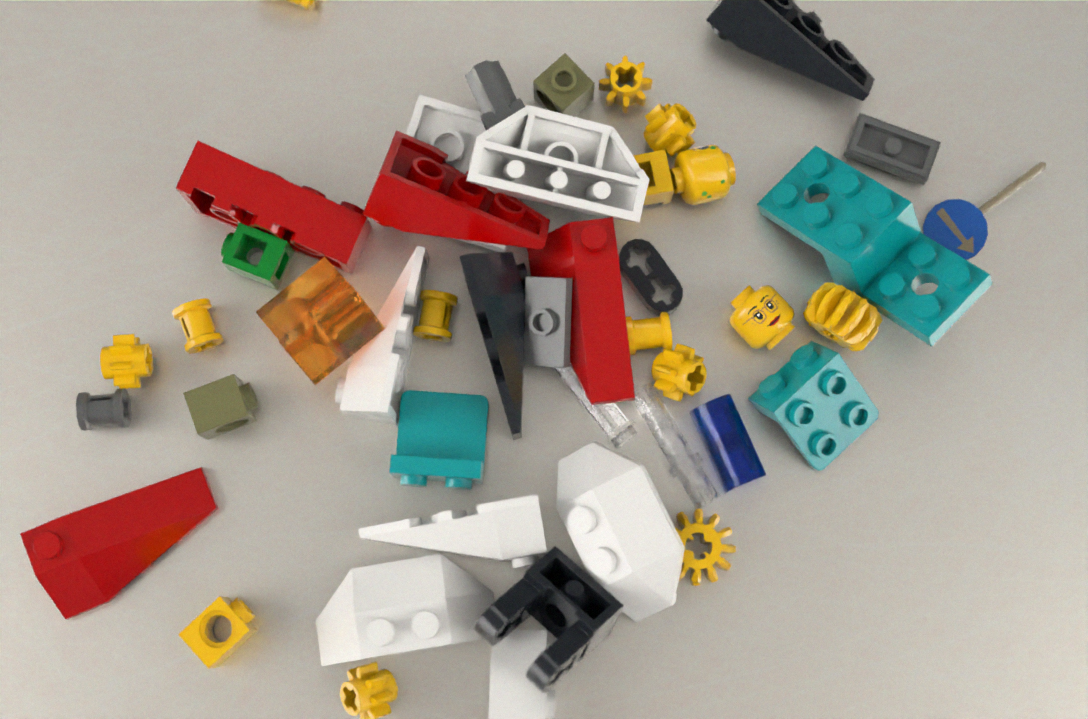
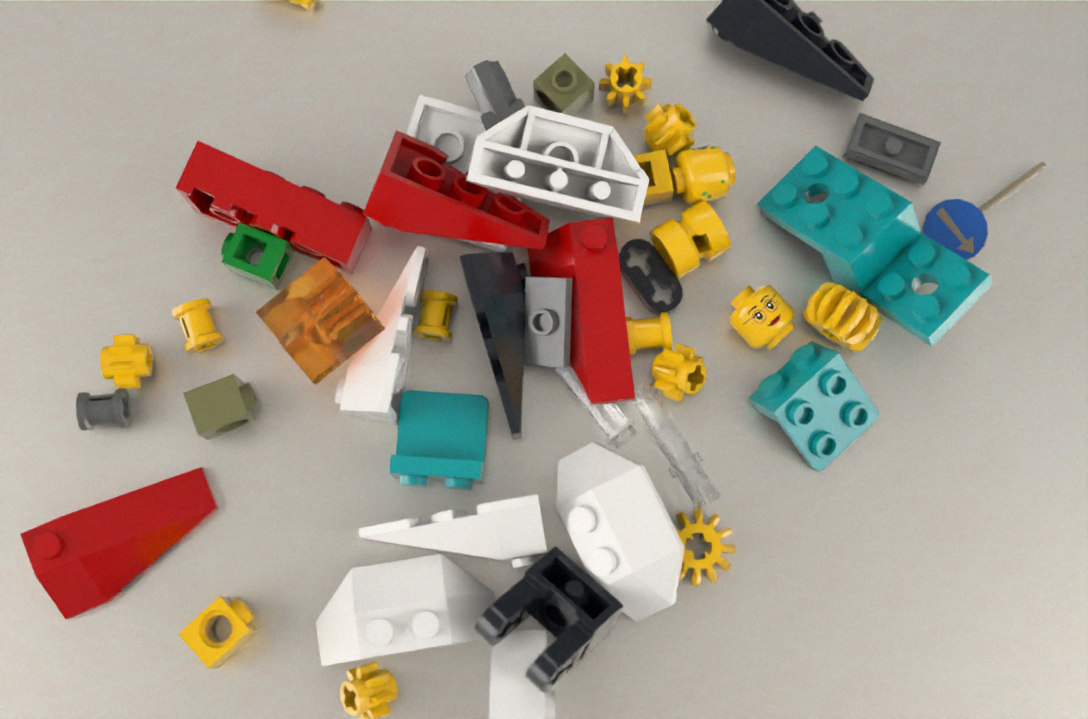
(693, 237): none -> yellow wheel
(727, 443): clear blue brick -> none

